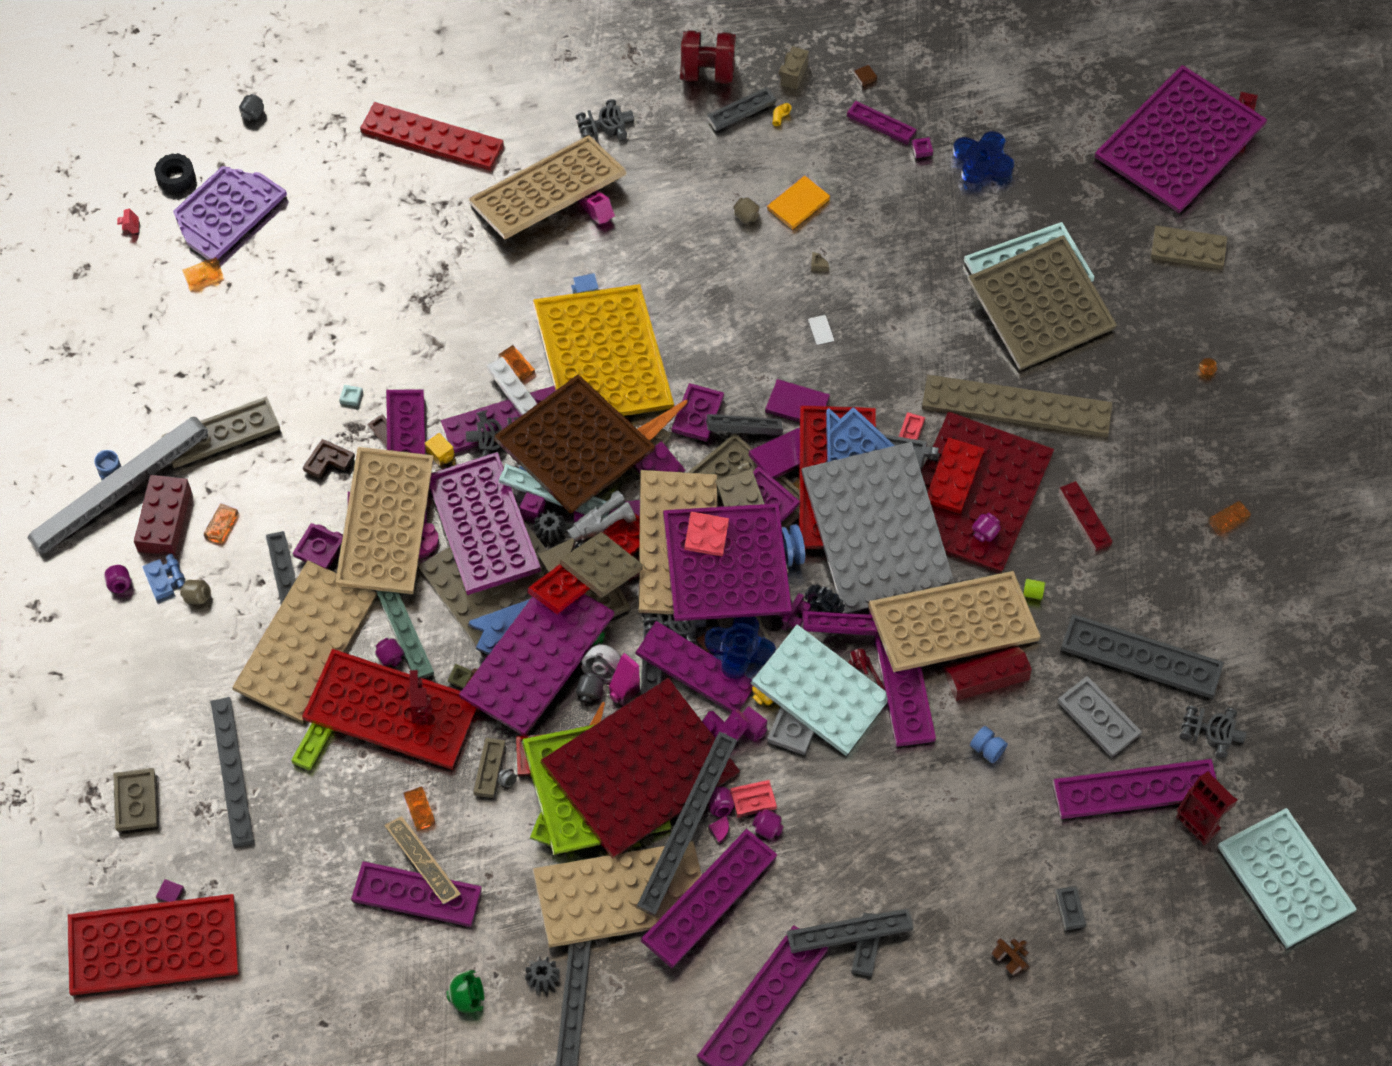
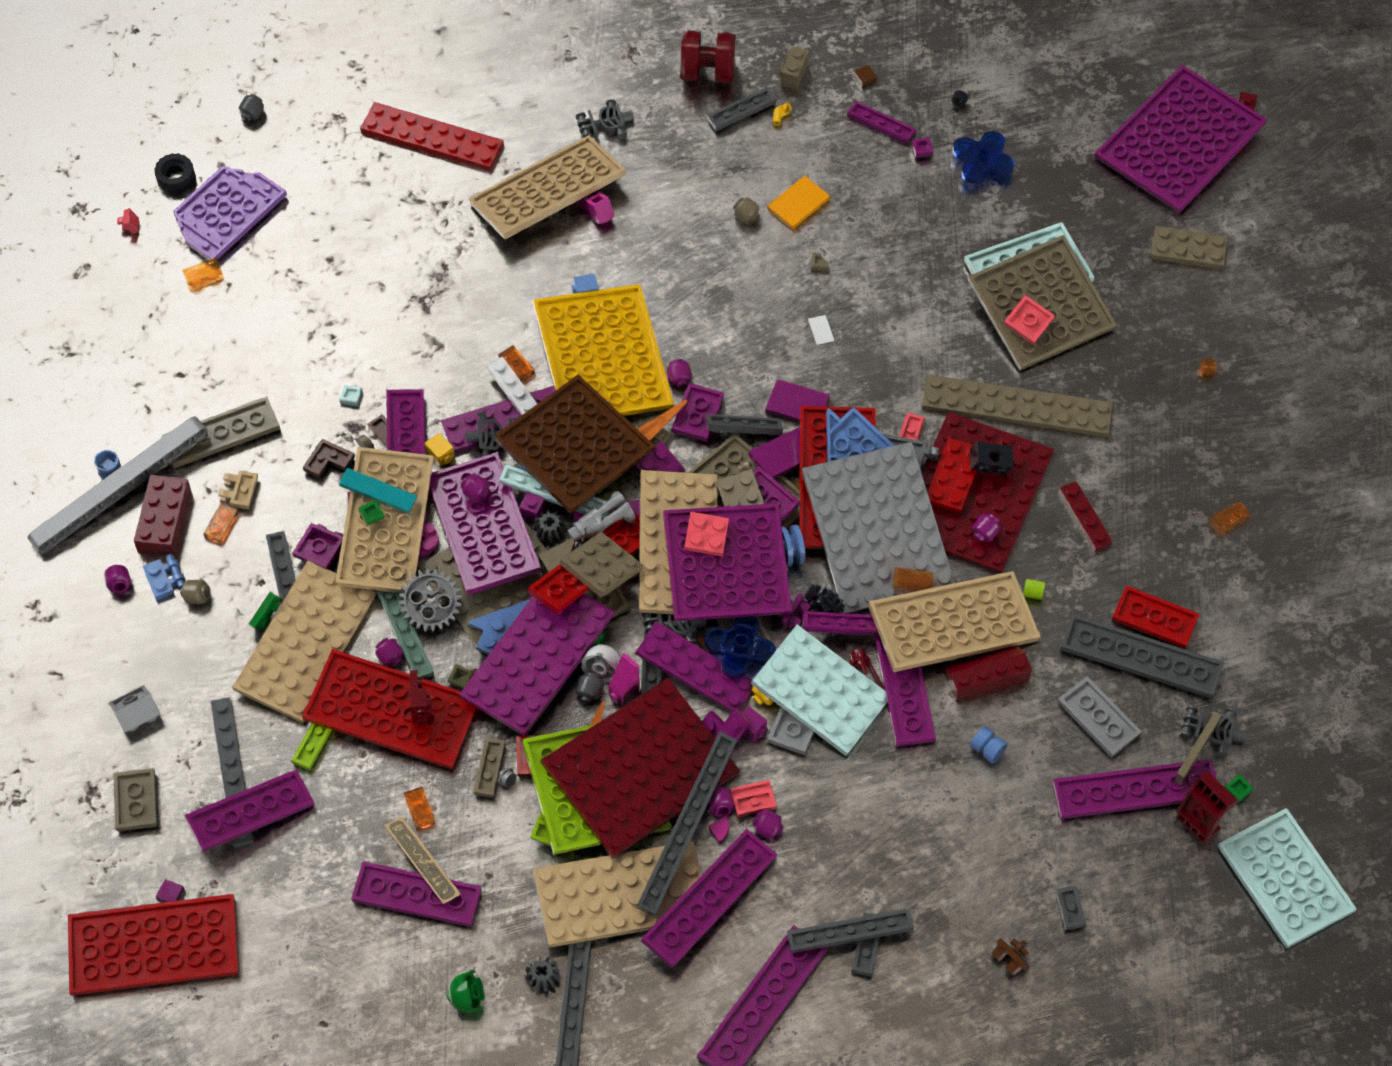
(134, 709): none -> light grey slope
(243, 490): none -> tan plate
(249, 810): none -> magenta plate
(267, 608): none -> green plate
(364, 441): none -> dark tan tile
(371, 512): none -> green plate
(378, 490): none -> teal tile
(419, 586): none -> light grey gear
(475, 487): none -> magenta head
(679, 373): none -> magenta head
(912, 579): none -> clear orange plate
(959, 98): none -> black axle
(1000, 454): none -> black brick
(1029, 320): none -> coral plate
(1155, 617): none -> red plate
(1197, 748): none -> dark tan tile
(1239, 787): none -> green plate

